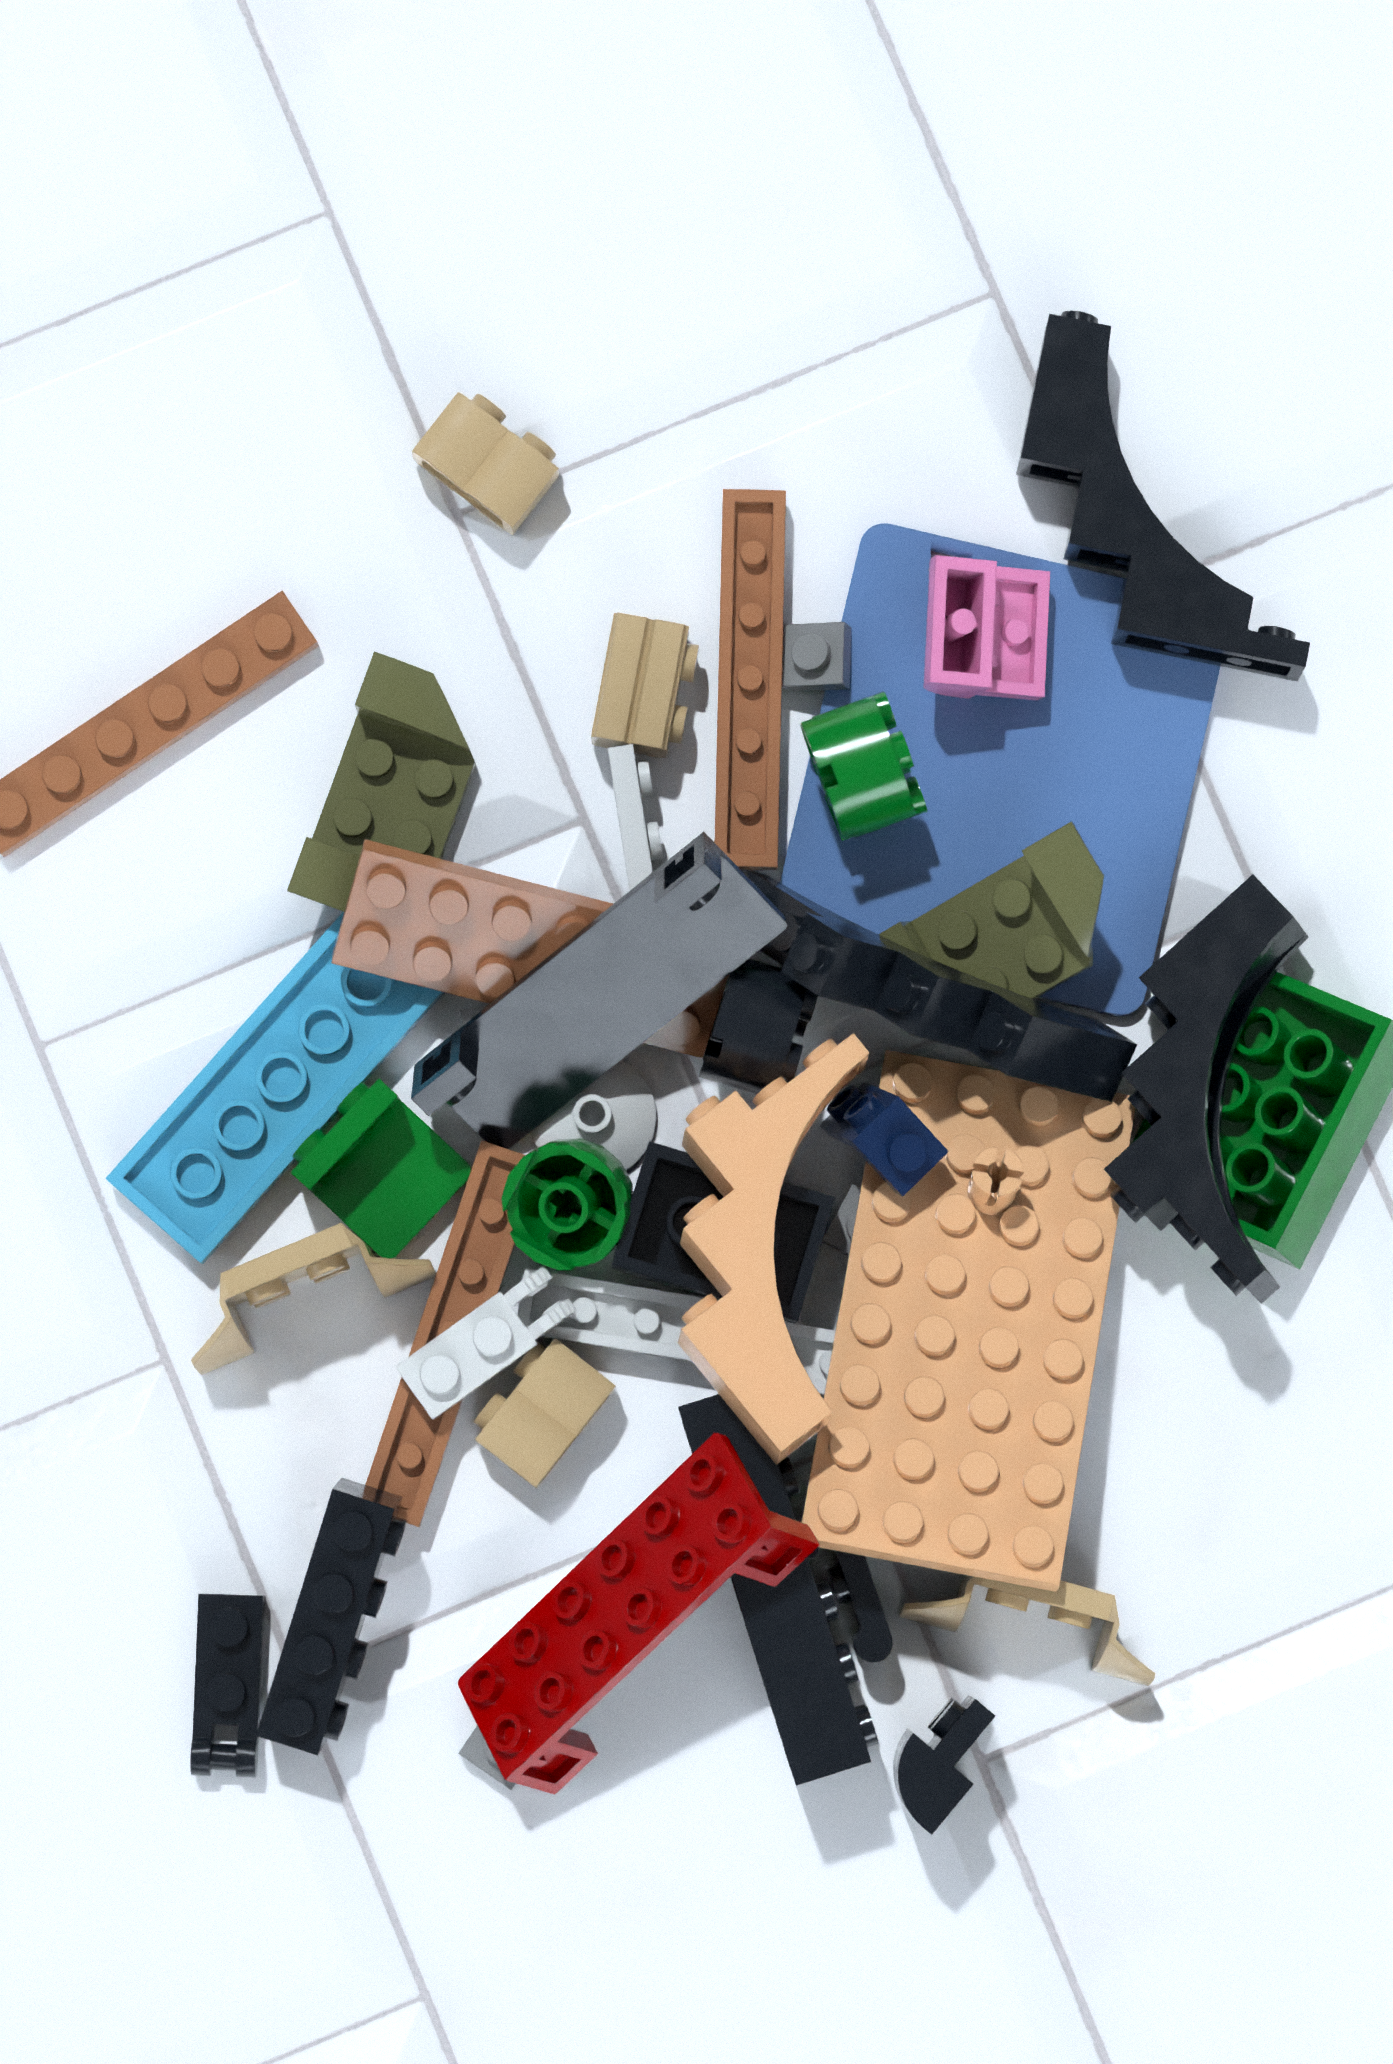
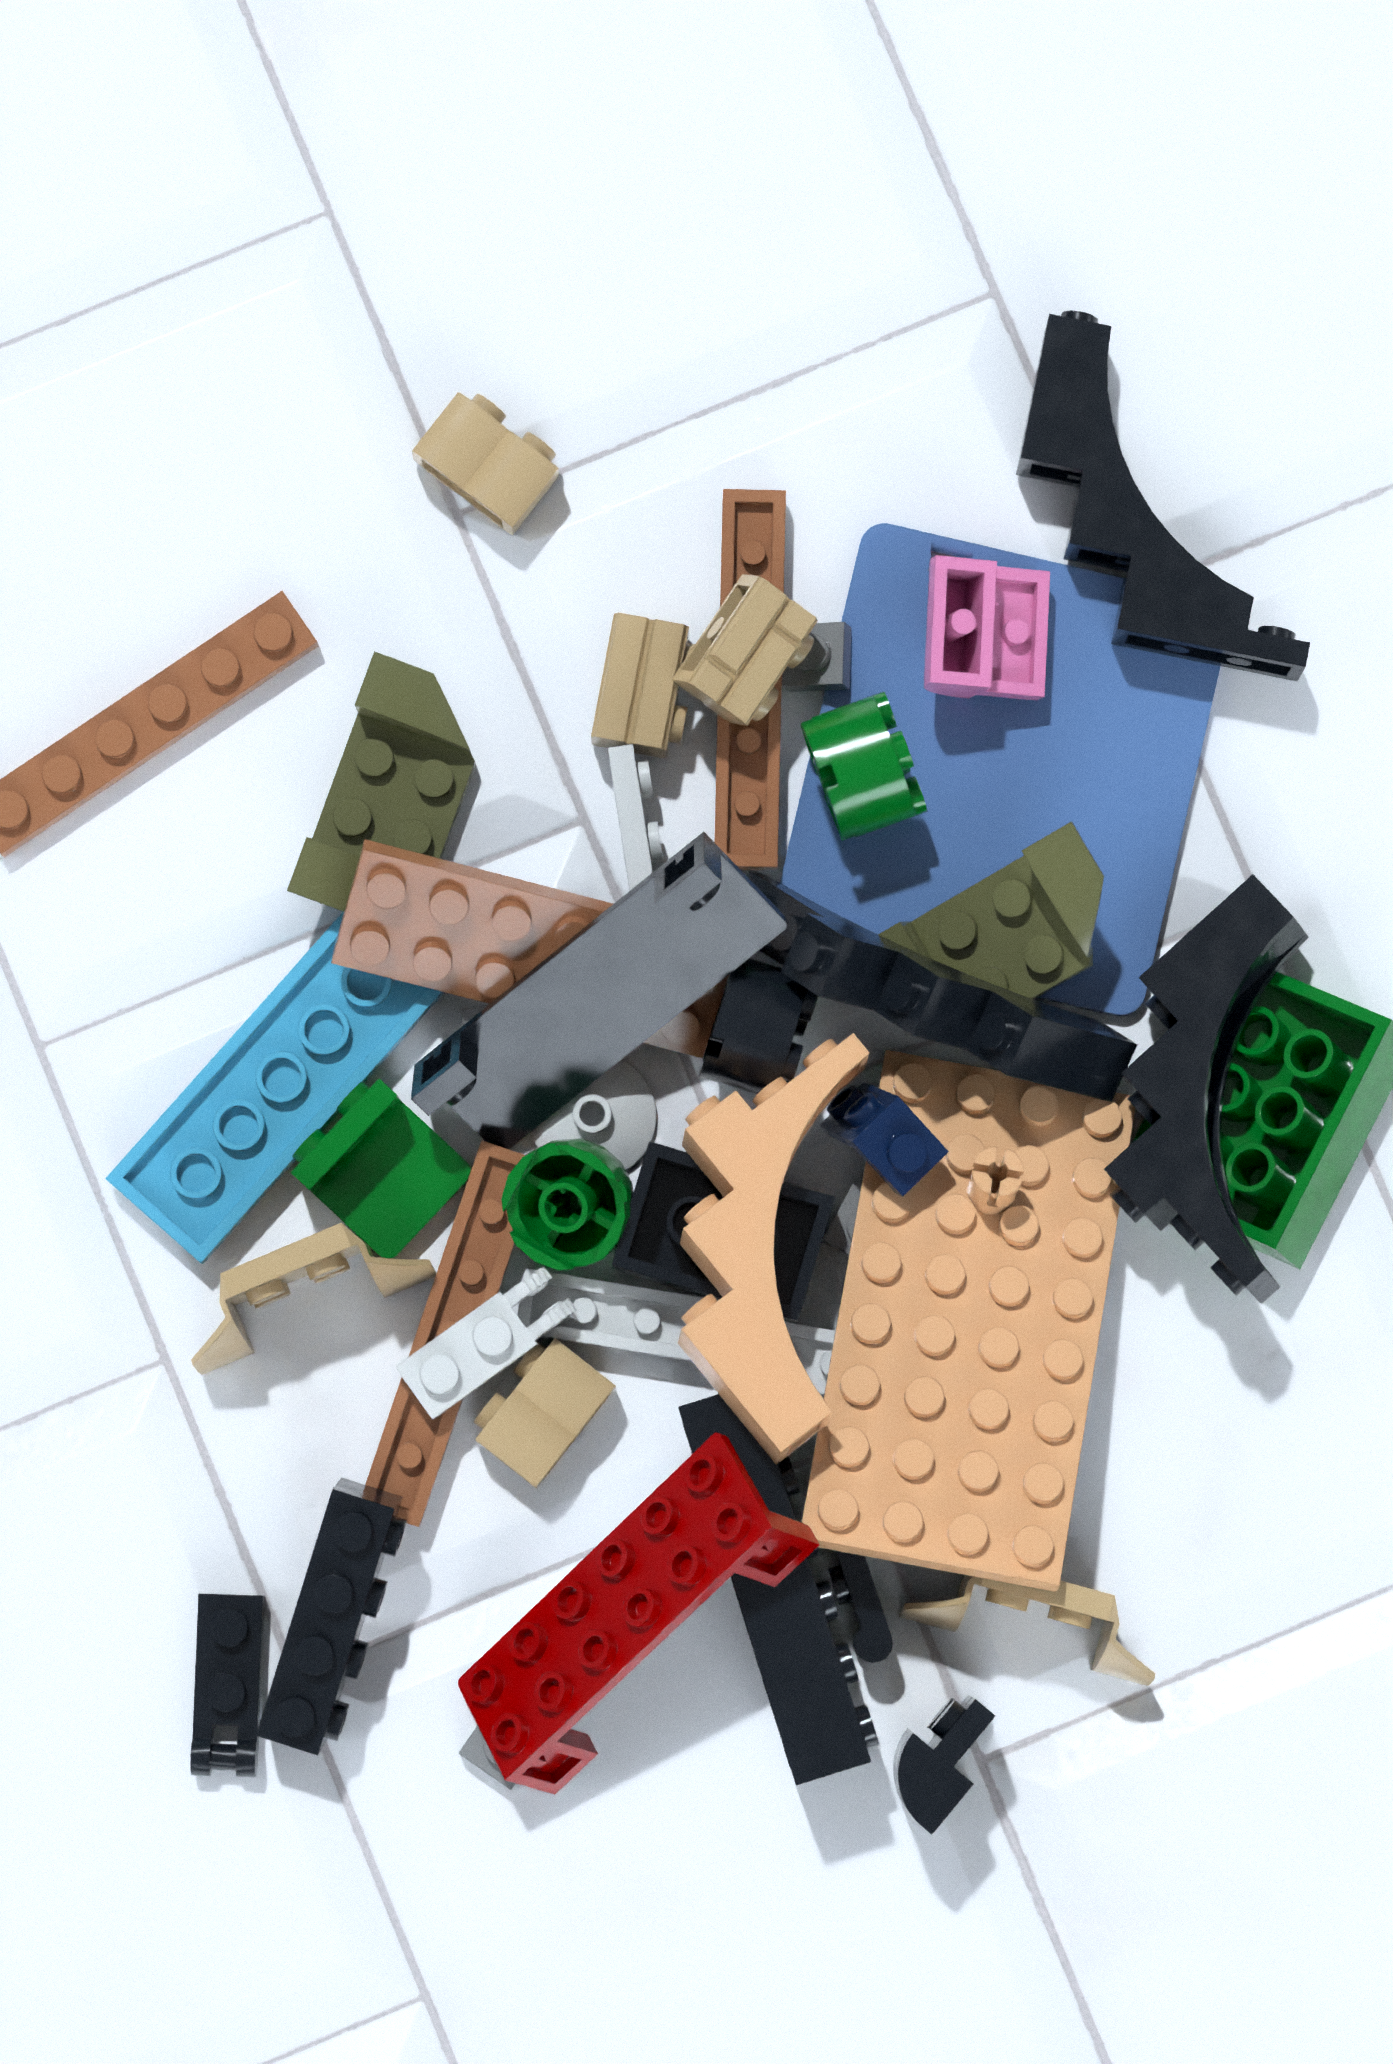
(747, 651): none -> tan brick

